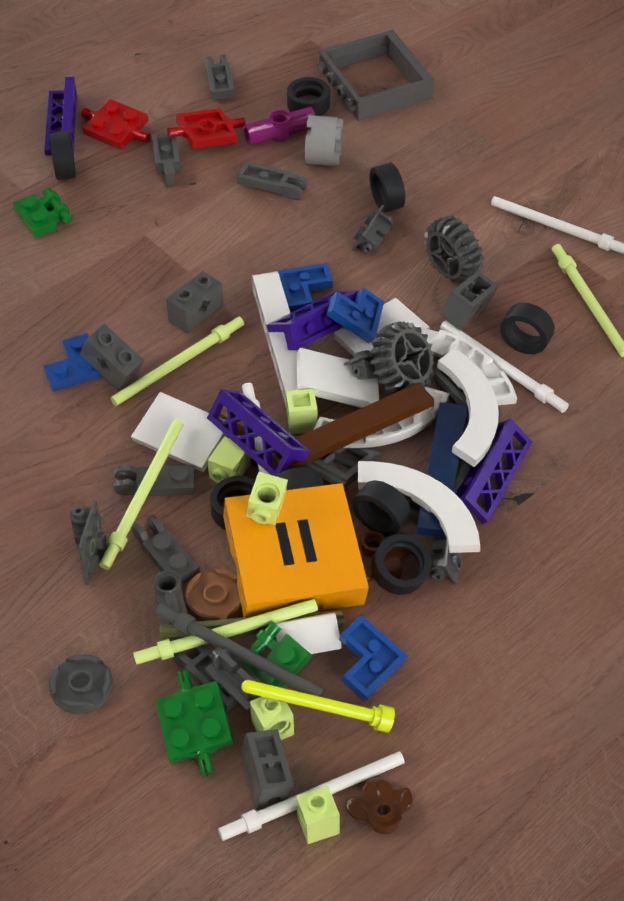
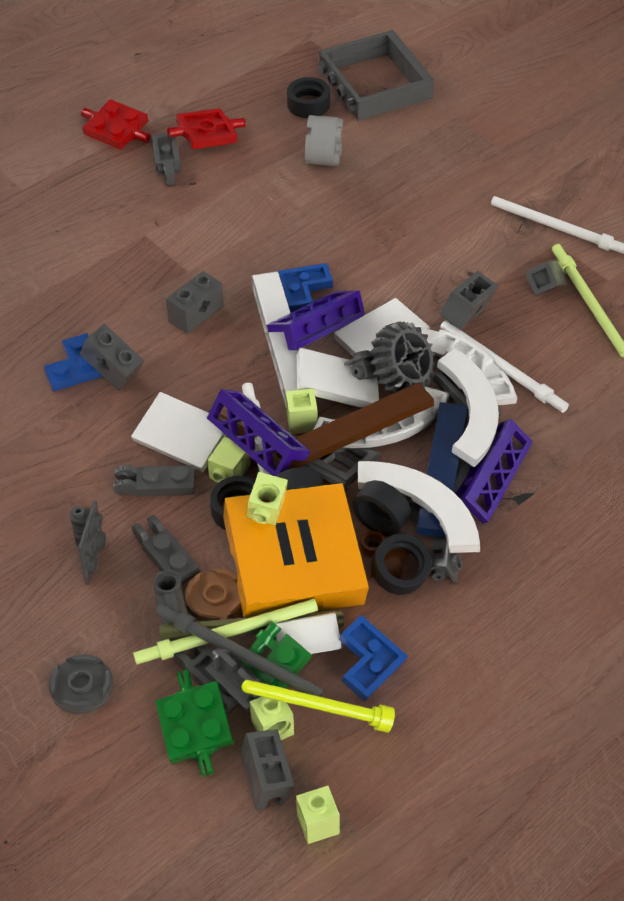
(35, 212): green plate -> none
(63, 155): black tyre -> none
(67, 107): dark purple fence -> none
(118, 539): yellowish green bar -> none
(218, 335): yellowish green bar -> none
(220, 78): dark grey hinge -> none
(253, 820): white bar -> none
(272, 180): dark grey hinge -> none
(278, 126): magenta piece -> none
(358, 317): blue plate -> none
(367, 237): dark grey hinge -> none
(380, 805): reddish brown plate -> none
(387, 187): black tyre -> none
(453, 249): dark grey gear -> none
(533, 316): black tyre -> none
(545, 277): none -> dark grey panel

